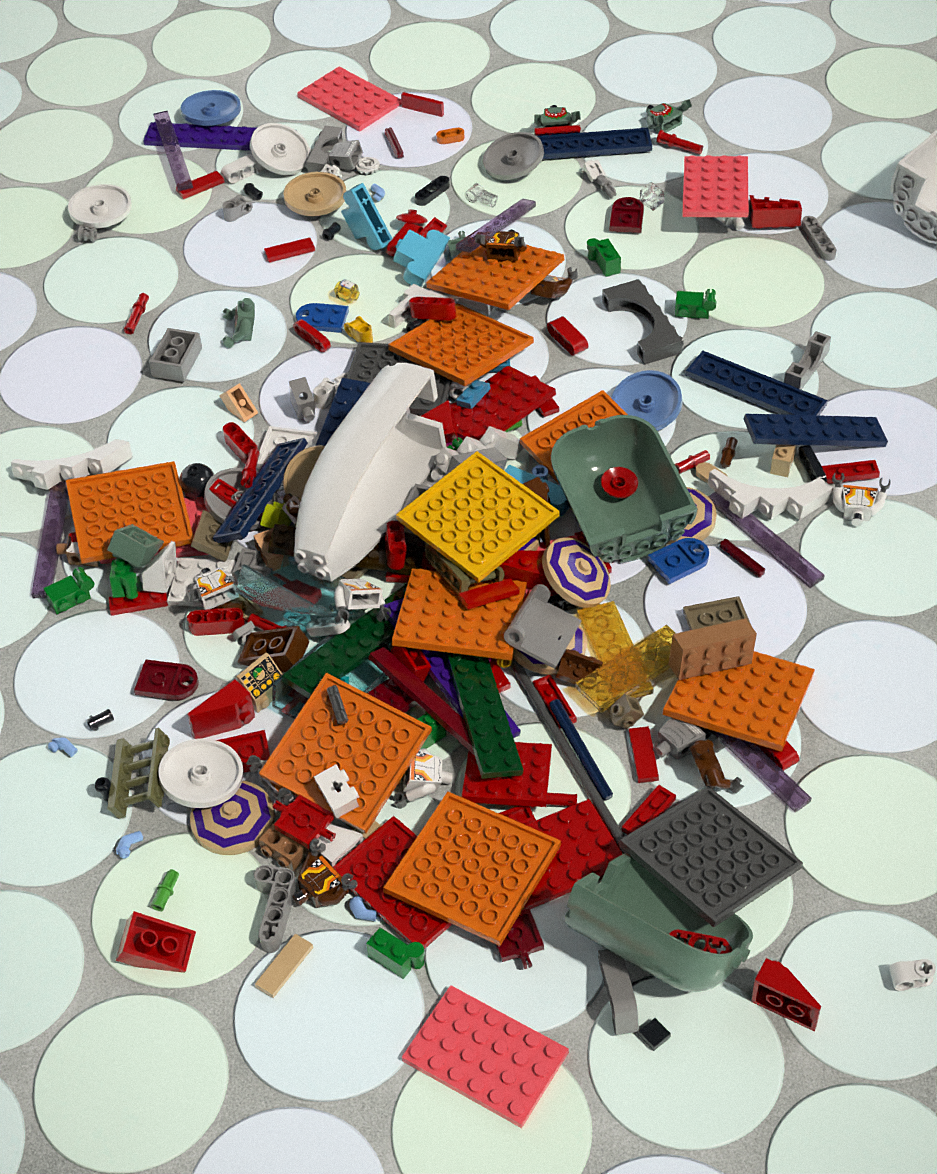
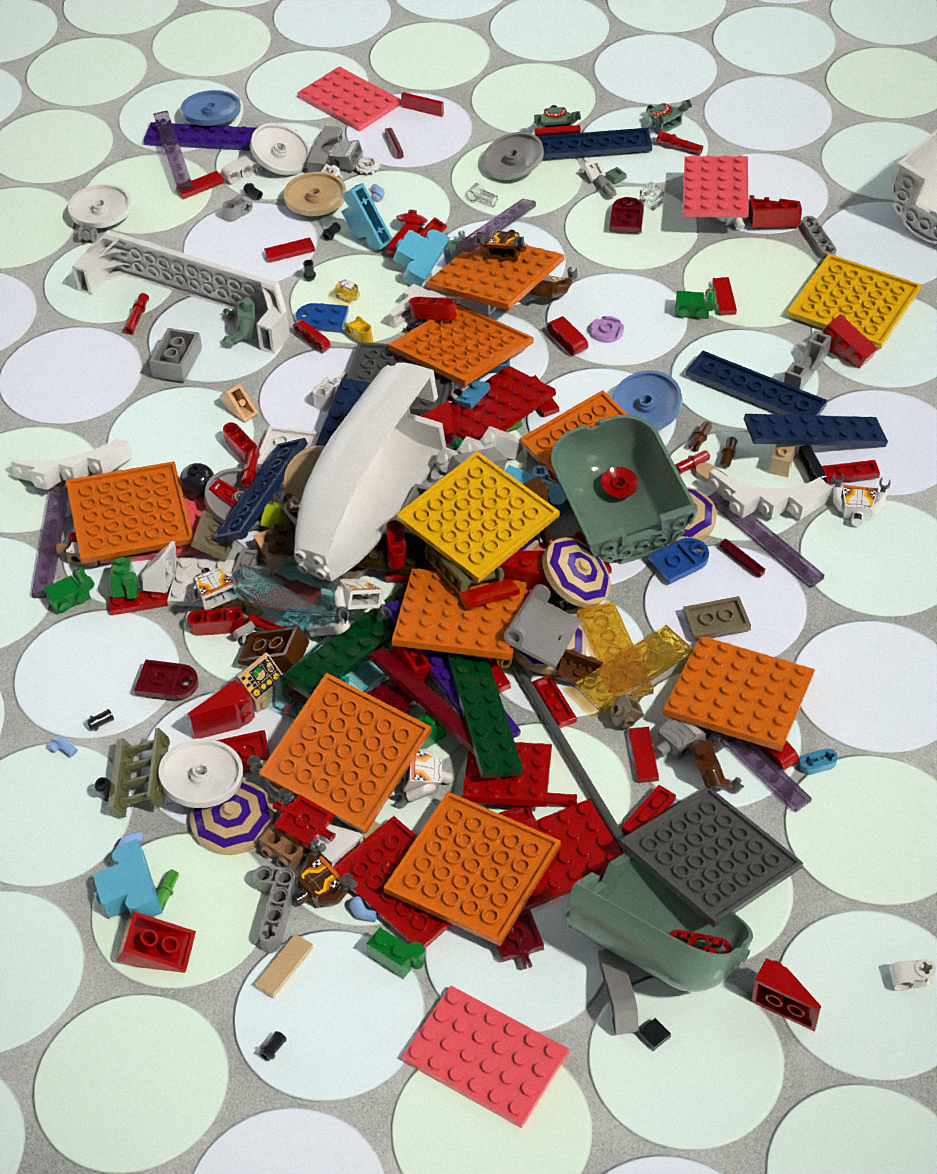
(122, 256): none -> white arch
(127, 883): none -> medium azure brick
(134, 545): sand green slope -> none
(268, 1050): none -> black pin
(304, 405): light grey torso -> none
(309, 273): none -> black pin
(337, 705): dark grey axle -> none
(341, 801): white brick -> none
(425, 196): black beam -> none
(450, 135): orange beam -> none
(581, 750): dark blue axle -> none
(604, 255): green hinge -> none
(607, 329): none -> lavender tile
(616, 175): none -> sand green tile
(635, 298): dark grey arch -> none
(700, 436): none -> reddish brown axle
(712, 648): medium nougat brick -> none
(724, 296): none -> red tile
(818, 762): none -> dark azure beam
(849, 342): none -> red wedge
(861, 294): none -> yellow plate

